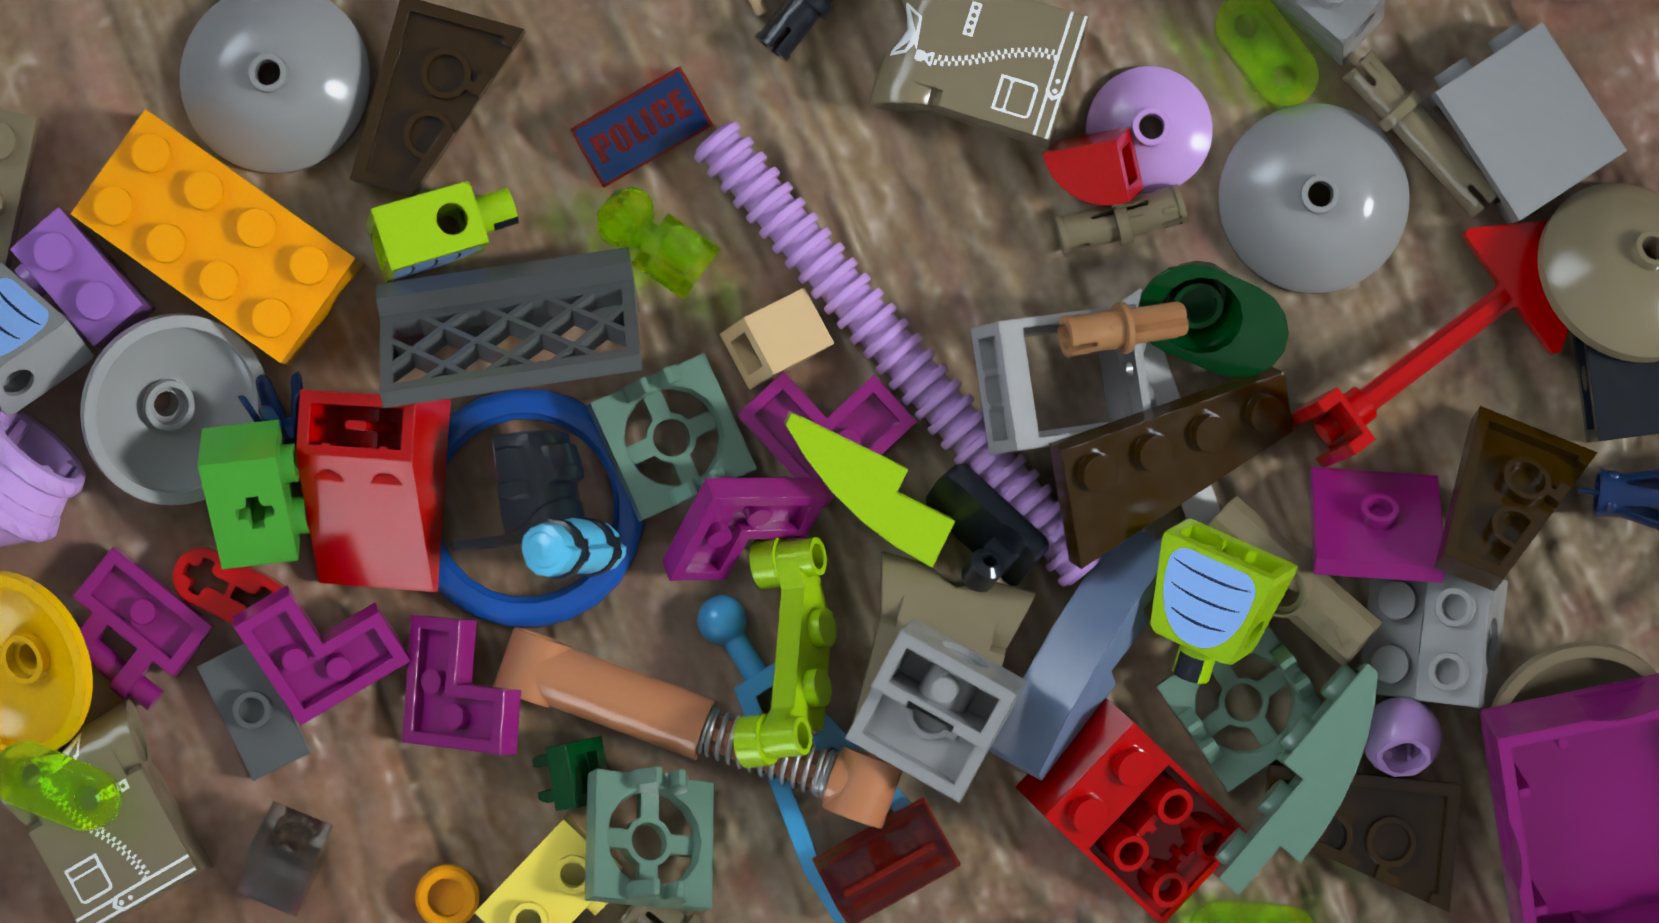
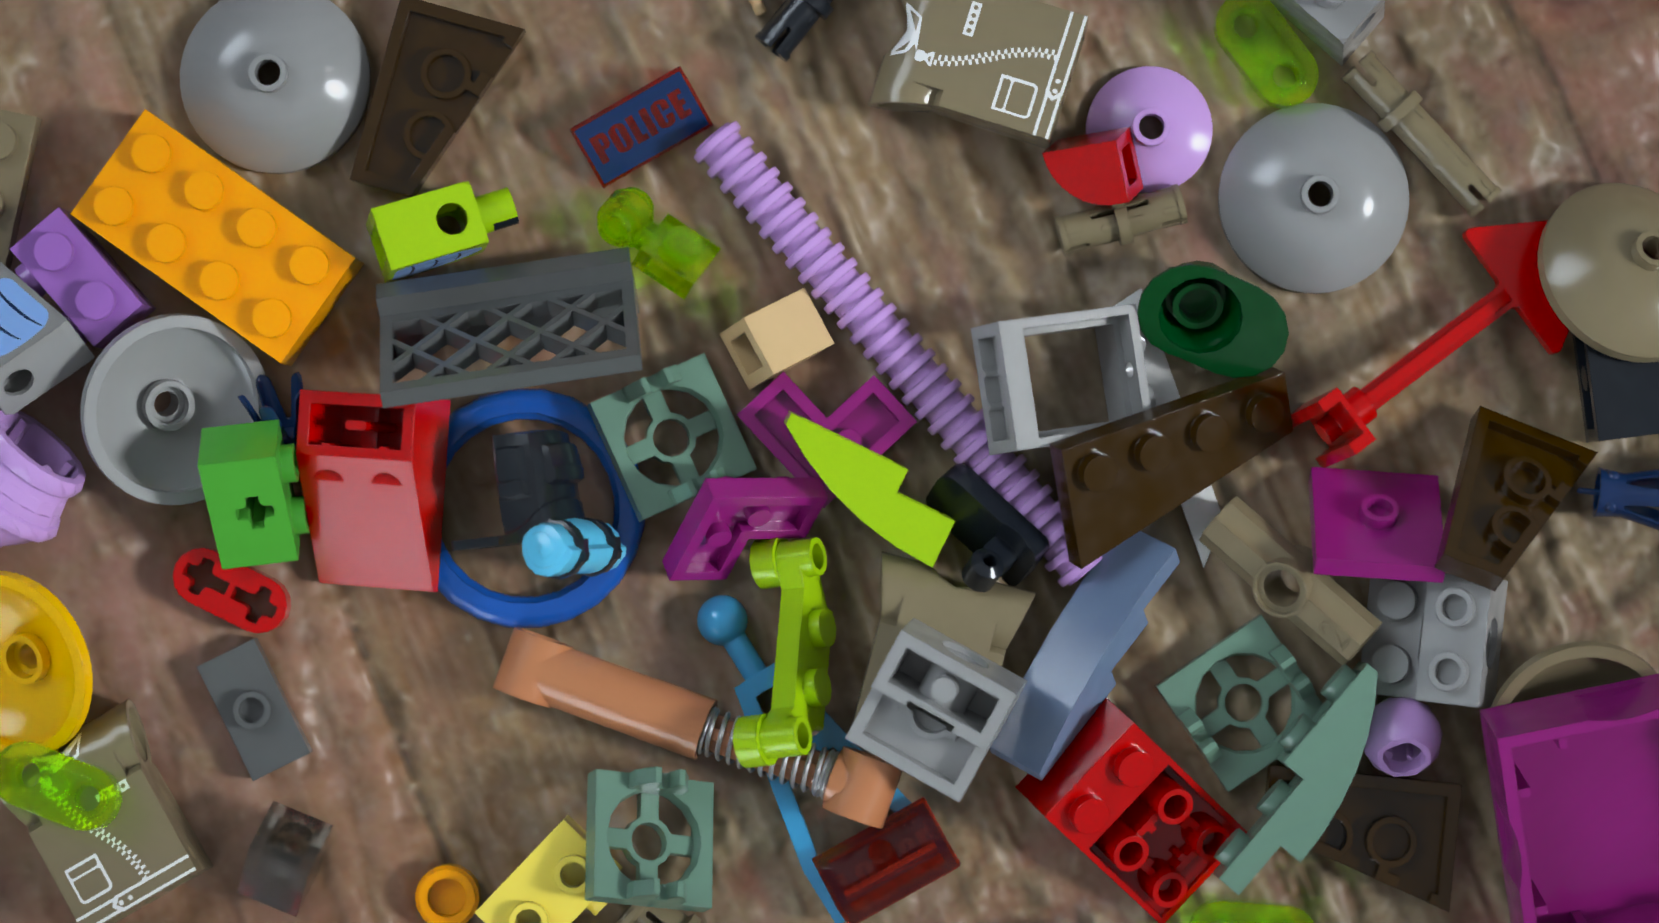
(145, 615): magenta plate -> none
(316, 668): magenta plate -> none
(440, 698): magenta plate -> none
(569, 771): dark green tile -> none
(1121, 328): medium nougat axle -> none
(1214, 596): torso -> none
(1526, 120): light grey panel -> none

